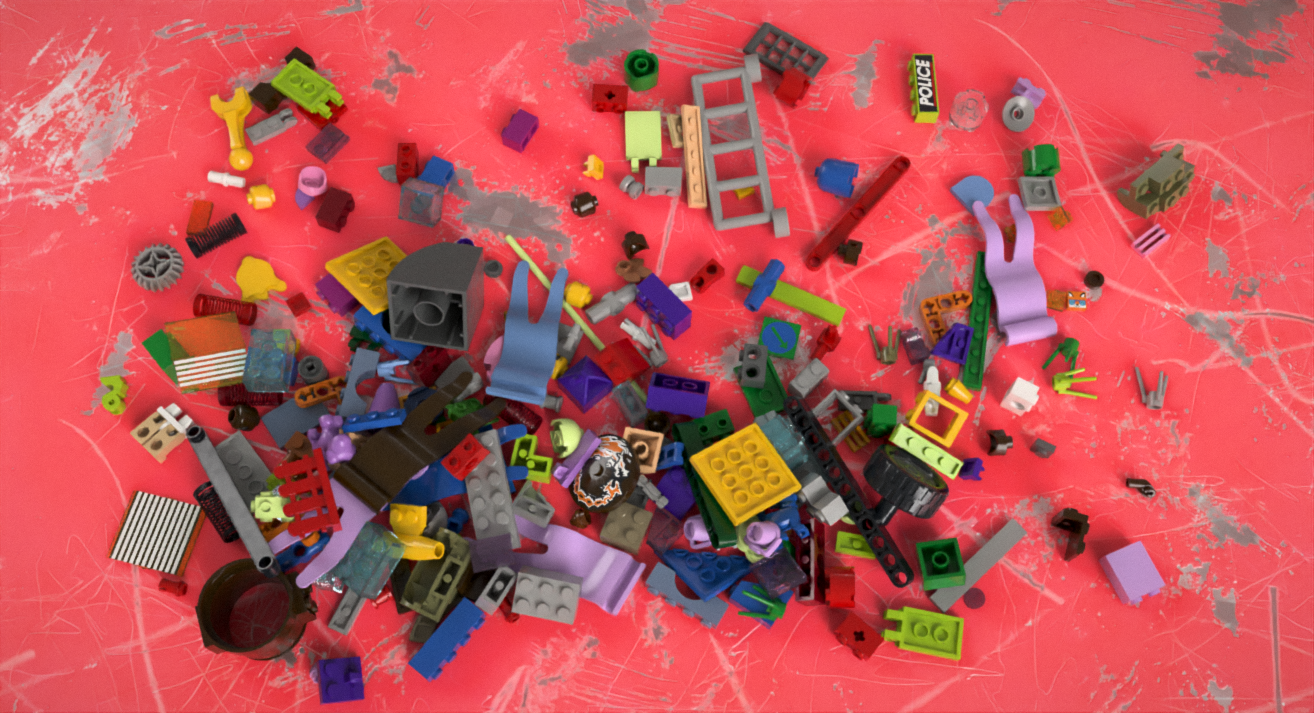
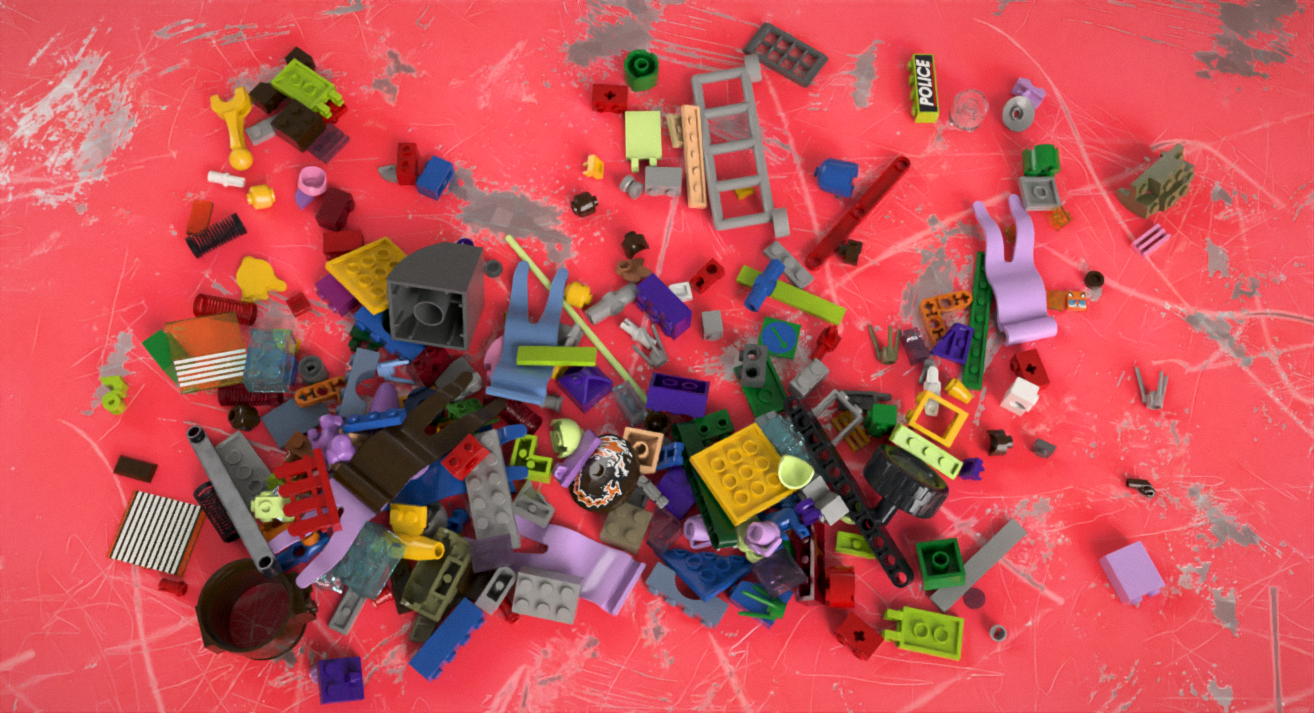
(135, 469): none -> dark brown tile
(162, 432): tan hips -> none
(164, 270): light grey gear -> none
(298, 125): none -> dark brown brick
(341, 242): none -> red brick
(421, 202): clear light blue brick -> none
(520, 130): magenta brick -> none
(556, 356): none -> lime tile
(581, 518): reddish brown plate -> none
(622, 361): red slope -> none
(711, 325): none -> light grey brick
(793, 87): red brick -> none
(793, 269): none -> light grey plate
(794, 472): none -> yellowish green helmet
(808, 511): none -> dark purple wheel
(973, 189): medium blue tile -> none
(1002, 634): none -> light grey hinge
(1030, 368): none -> red brick
(1061, 382): lime plant -> none
(1069, 349): green plant -> none
(1077, 524): dark brown bracket -> none

